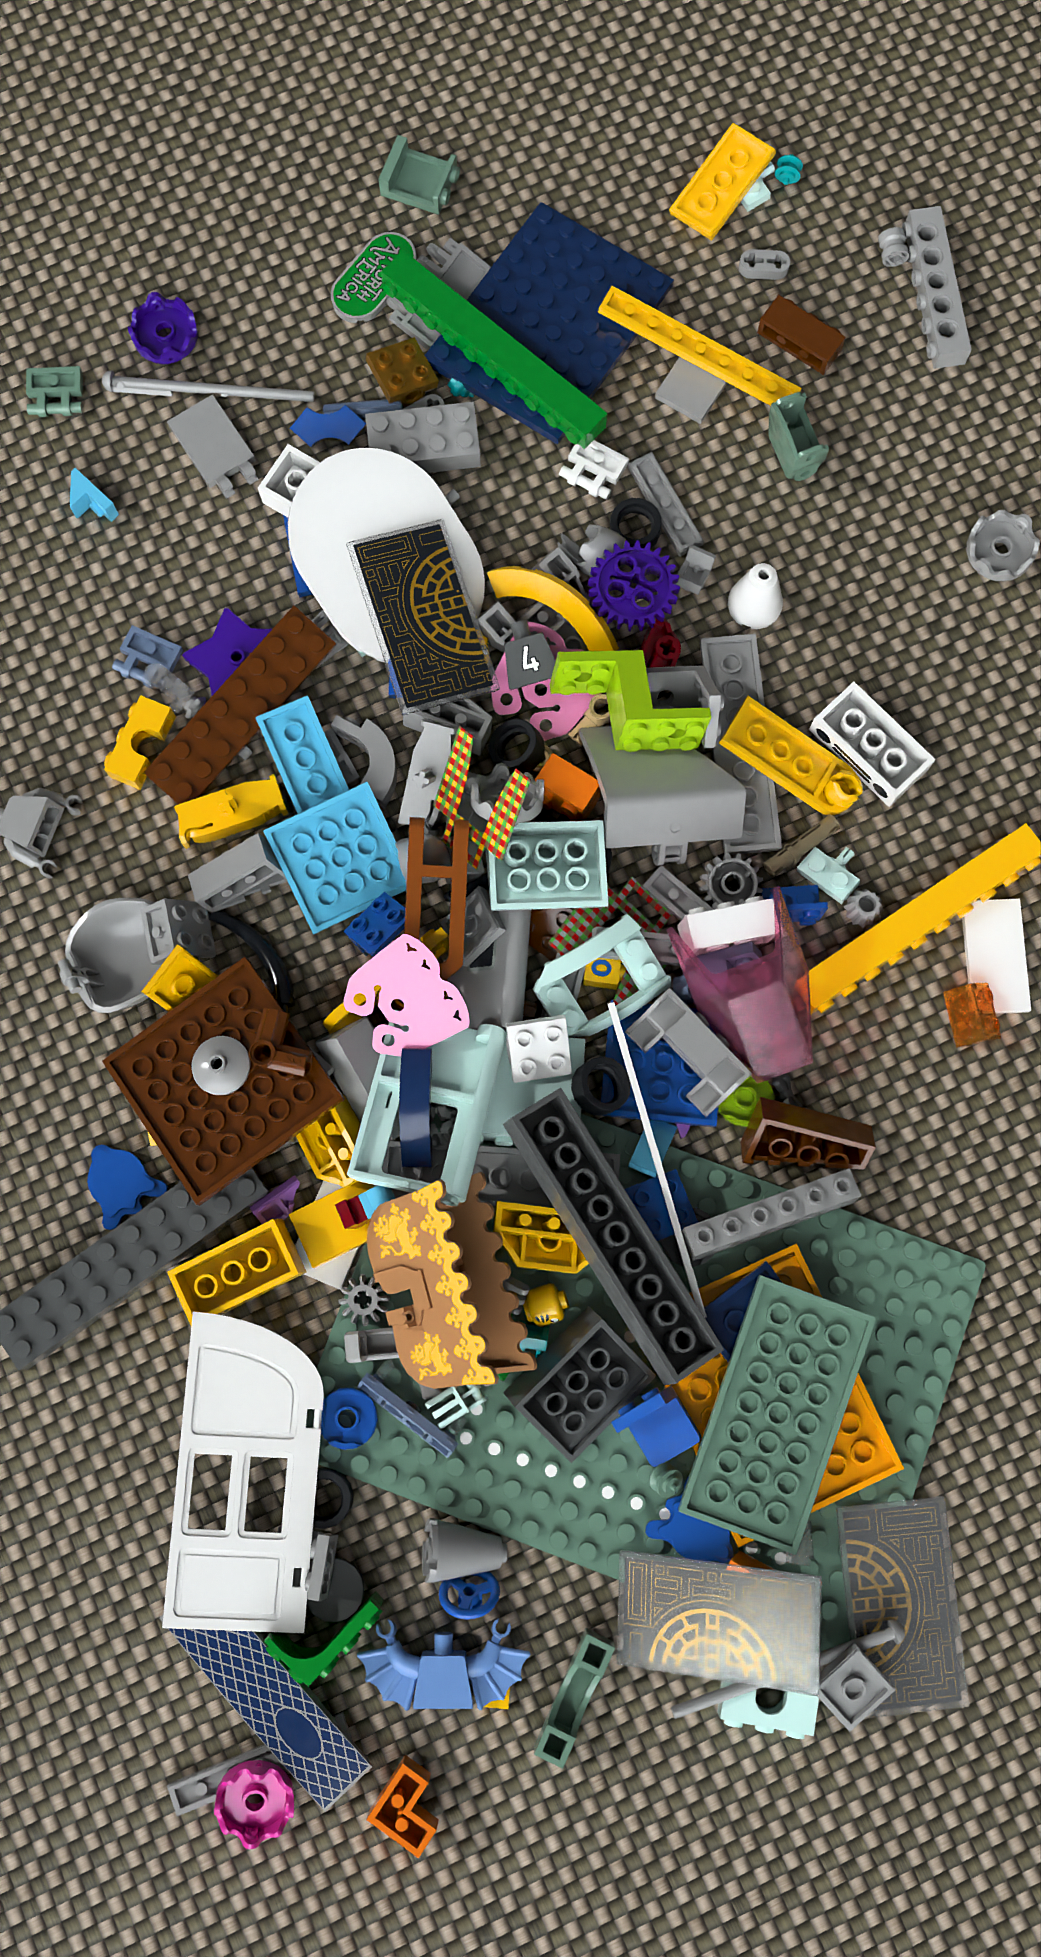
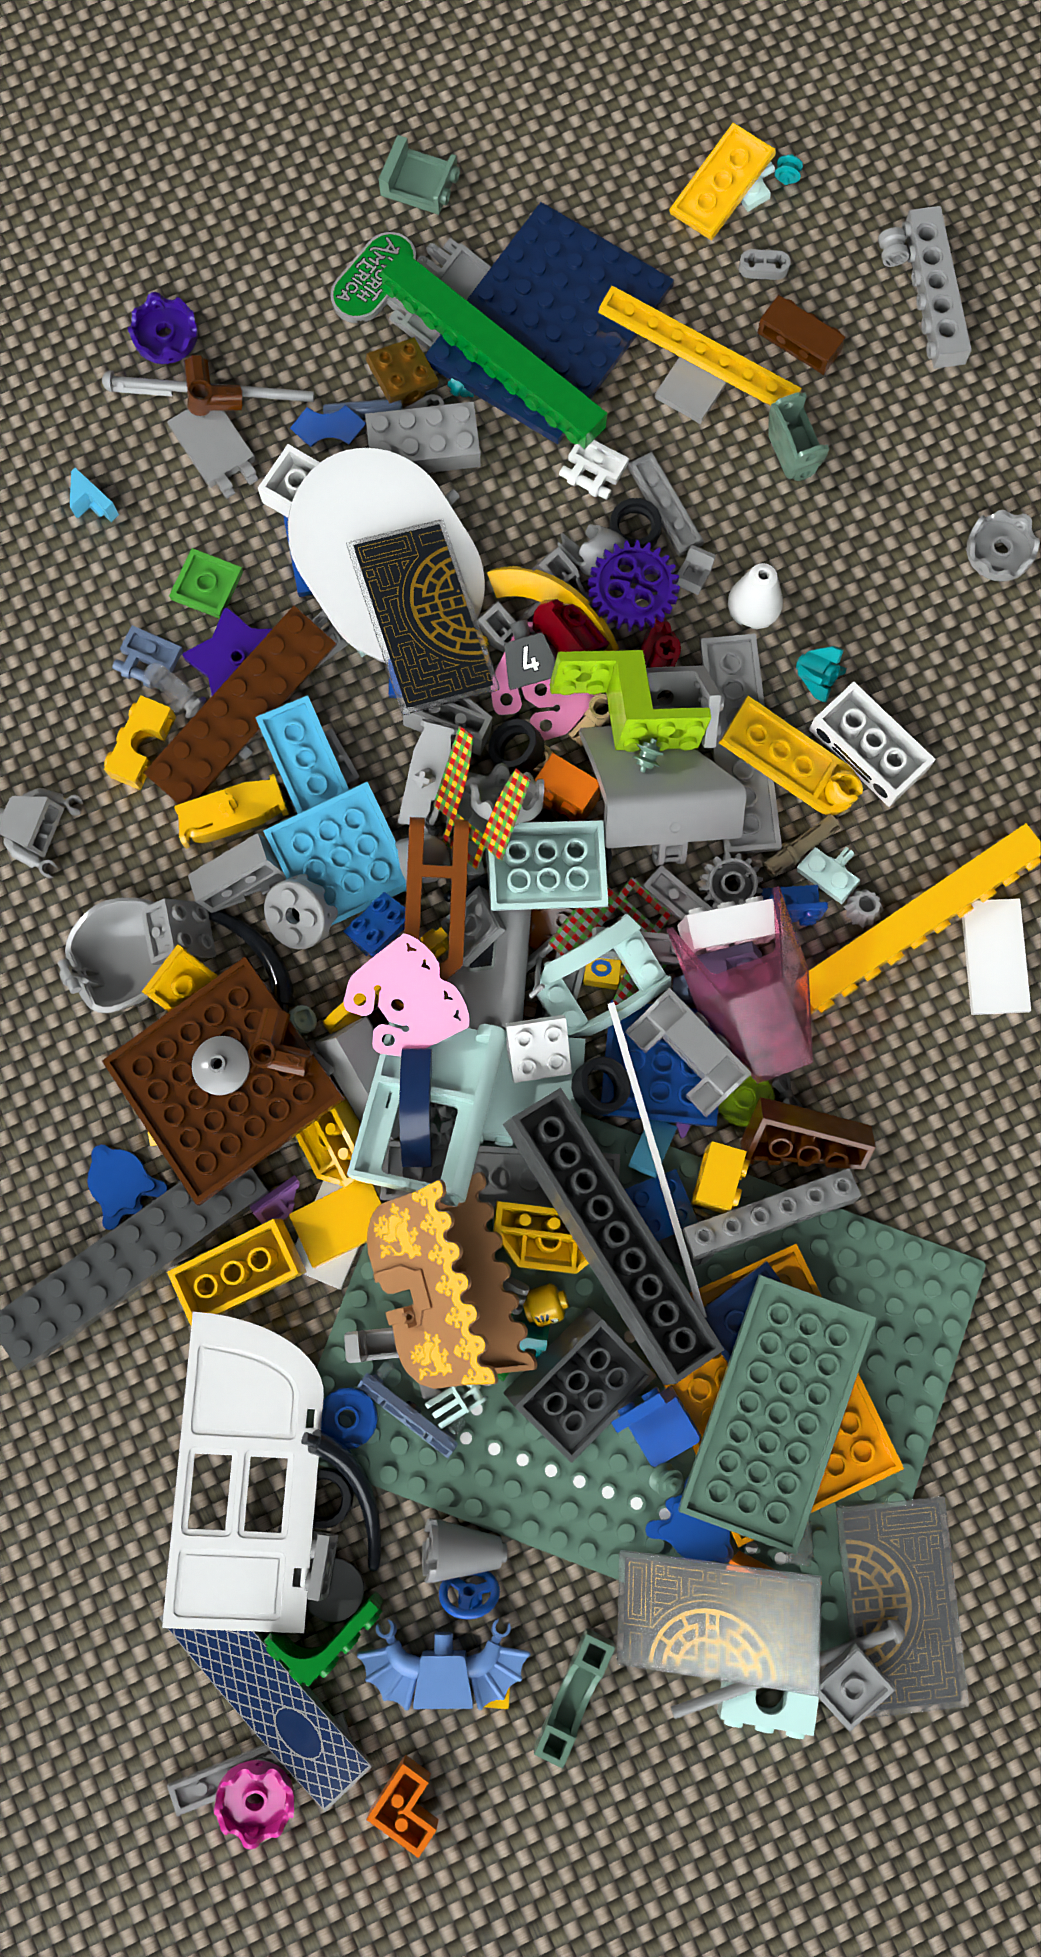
(54, 382): sand green plate -> none
(206, 583): none -> bright green plate
(213, 396): none -> reddish brown piece
(303, 1019): none -> light aqua tile
(309, 901): none -> light grey plate
(339, 1456): none -> black animal
(358, 1308): light grey gear -> none
(360, 1208): leg -> none
(382, 767): light grey arch -> none
(536, 959): none -> light grey piece
(567, 627): none -> dark red piece
(648, 755): none -> sand green wheel
(719, 1178): none -> yellow brick
(819, 669): none -> teal brick
(972, 1014): clear orange bracket -> none

